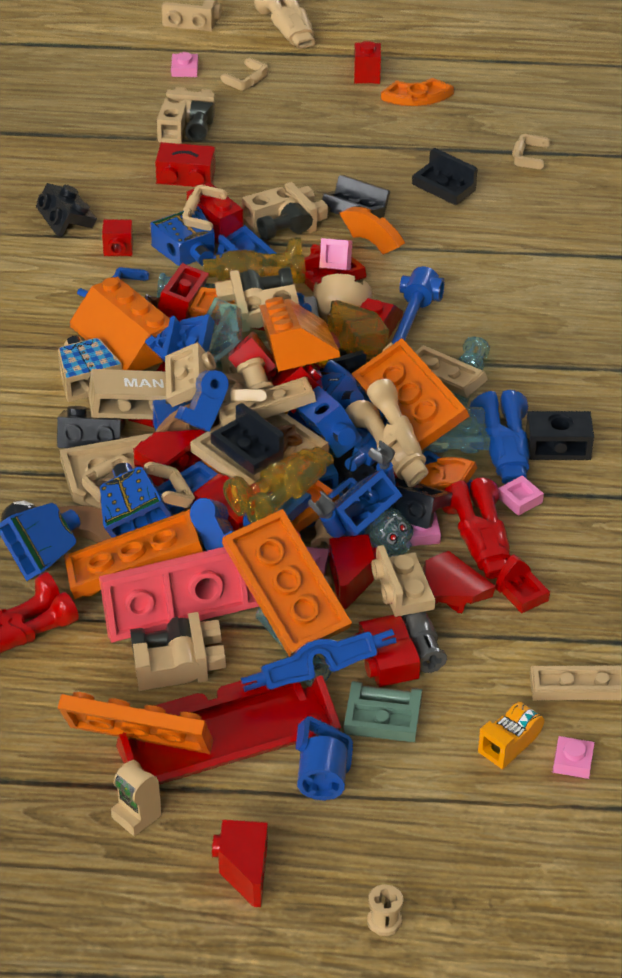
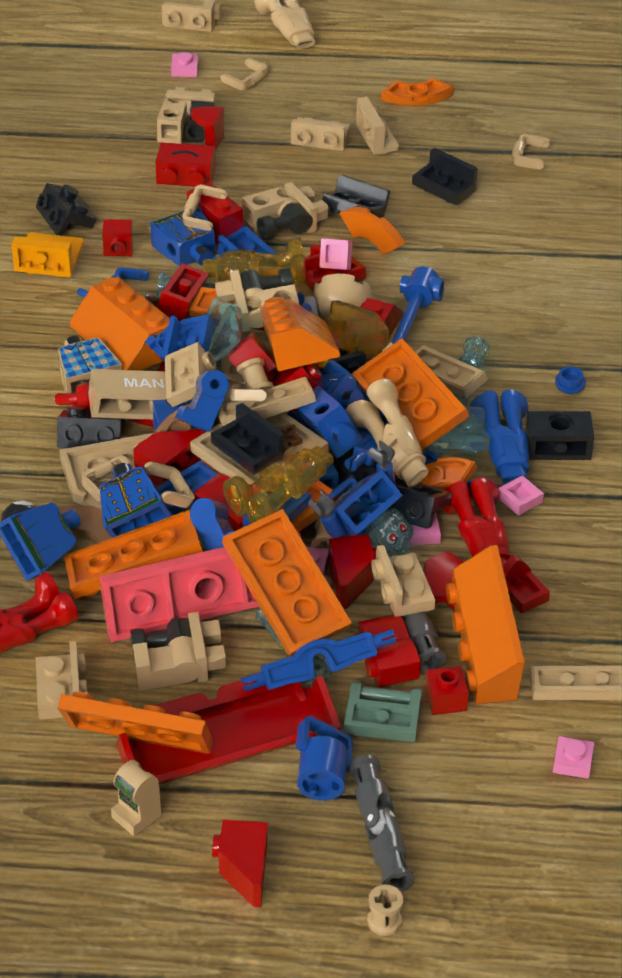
(46, 254): none -> light orange bracket
(58, 676): none -> tan bracket
(79, 398): none -> red plate
(213, 121): none -> red tile
(319, 133): none -> tan bracket
(367, 62): red slope -> none
(374, 128): none -> tan bracket
(381, 822): none -> dark grey piece
(446, 690): none -> red plate
(486, 628): none -> orange slope
(510, 733): light orange leg -> none
(570, 380): none -> blue plate

